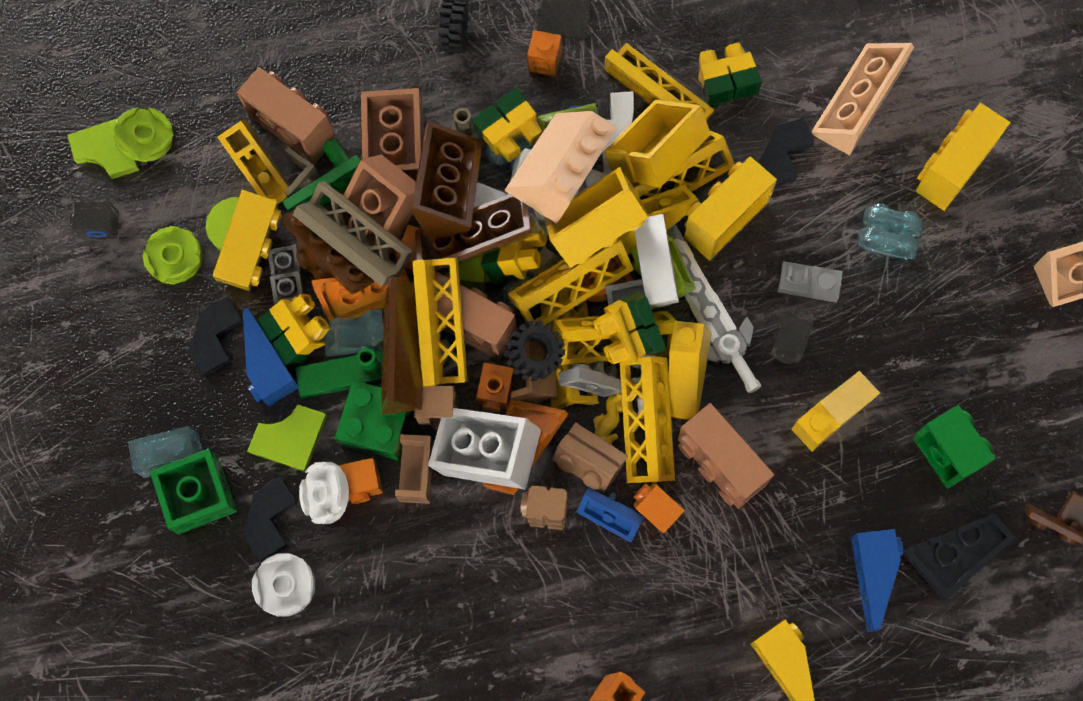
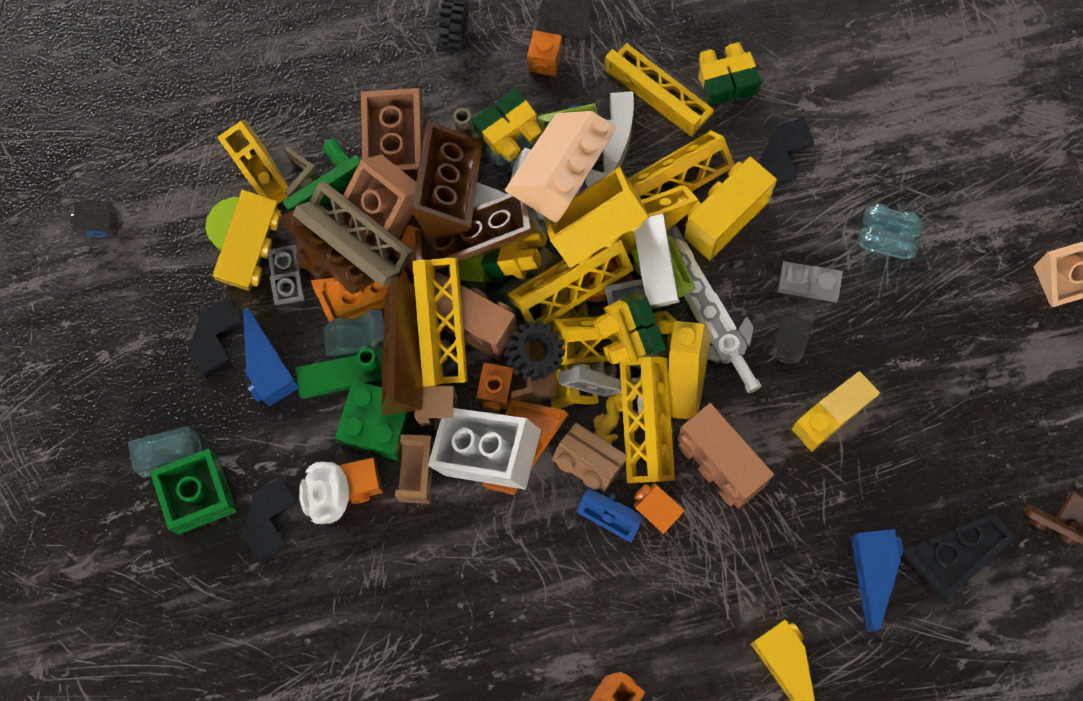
(99, 147): lime tile -> none
(143, 134): lime tile -> none
(172, 255): lime tile -> none
(283, 585): white tile -> none
(286, 114): nougat brick -> none
(290, 440): lime tile -> none
(292, 330): yellow hips -> none
(545, 507): medium nougat brick -> none
(658, 142): yellow piece -> none
(861, 94): light nougat slope -> none
(954, 446): green brick -> none
(960, 155): yellow piece -> none

